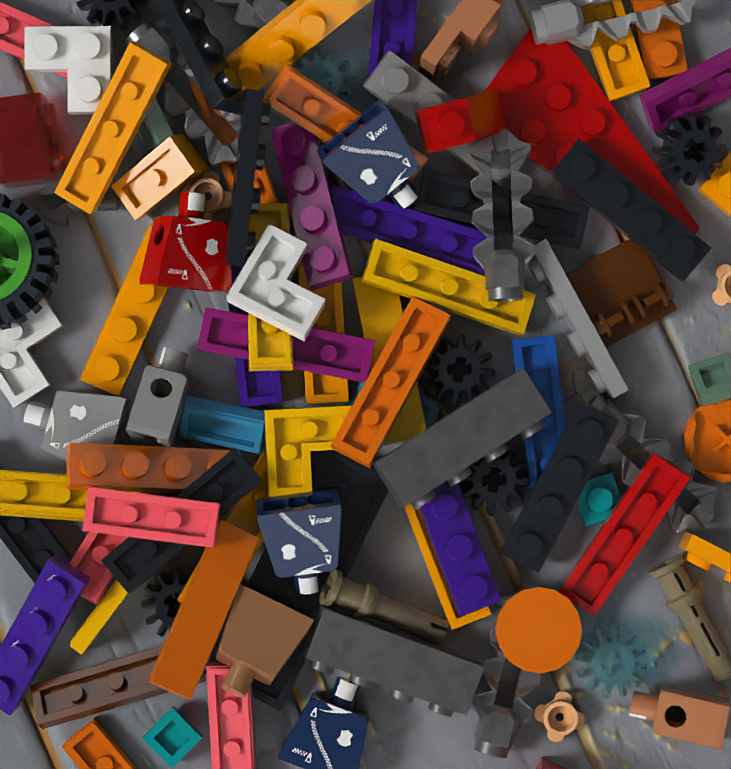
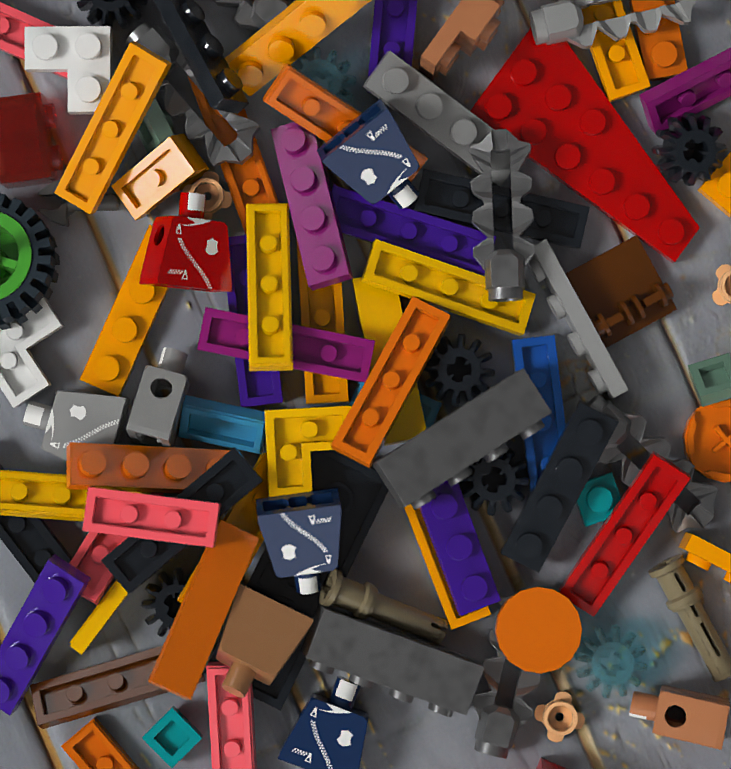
(248, 159): black plate -> none
(265, 285): white plate -> none
(460, 121): red slope -> none
(630, 210): black plate -> none

